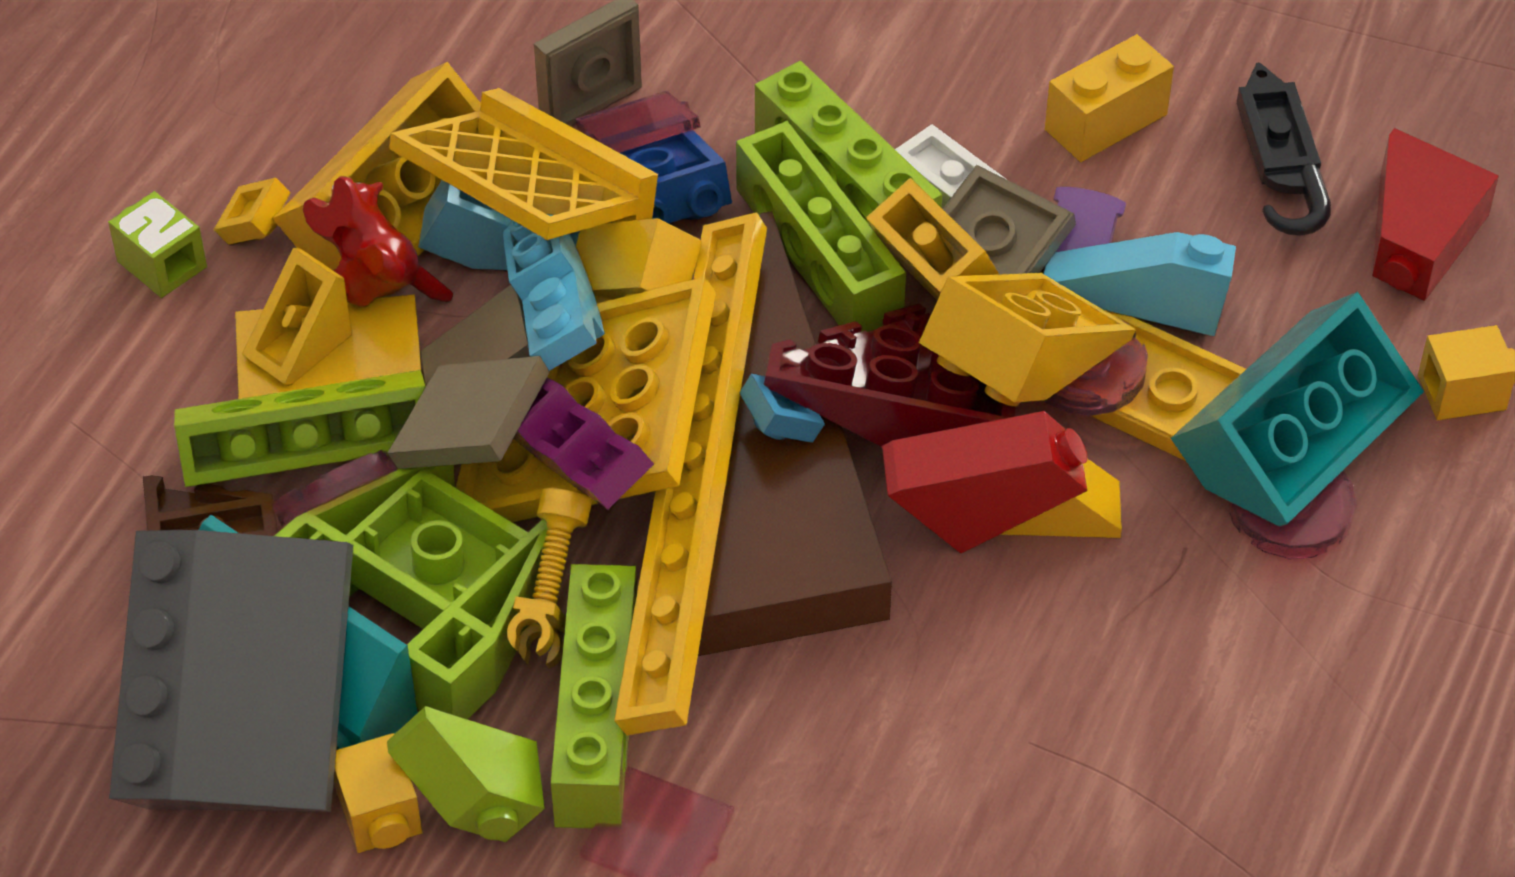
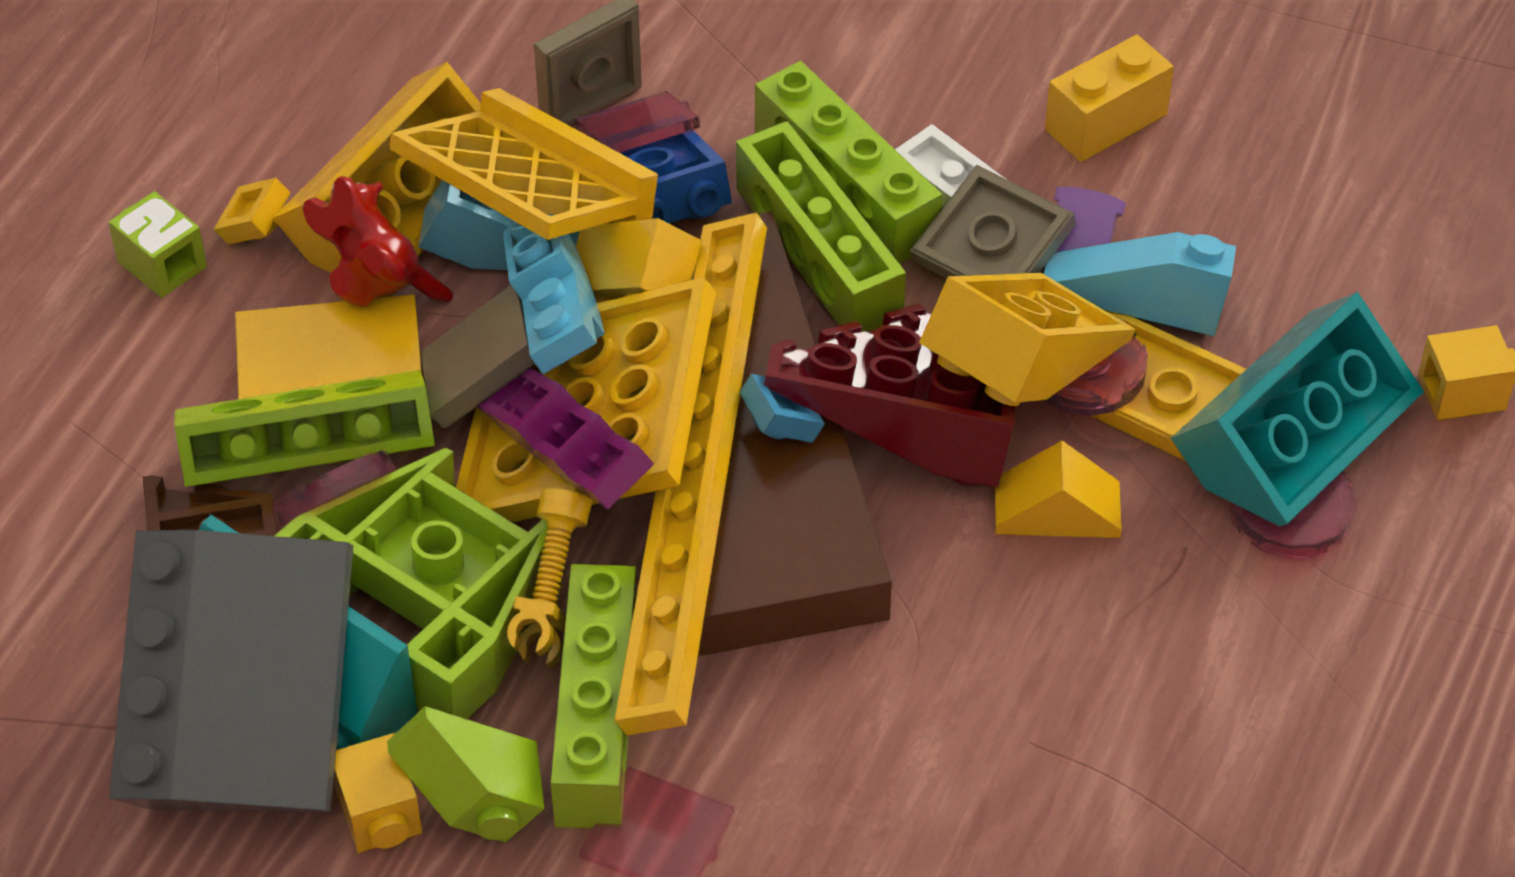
(301, 319): yellow slope -> none
(469, 413): dark tan tile -> none
(927, 239): yellow brick -> none
(985, 475): red slope -> none
(1283, 149): black plate -> none
(1426, 212): red slope -> none

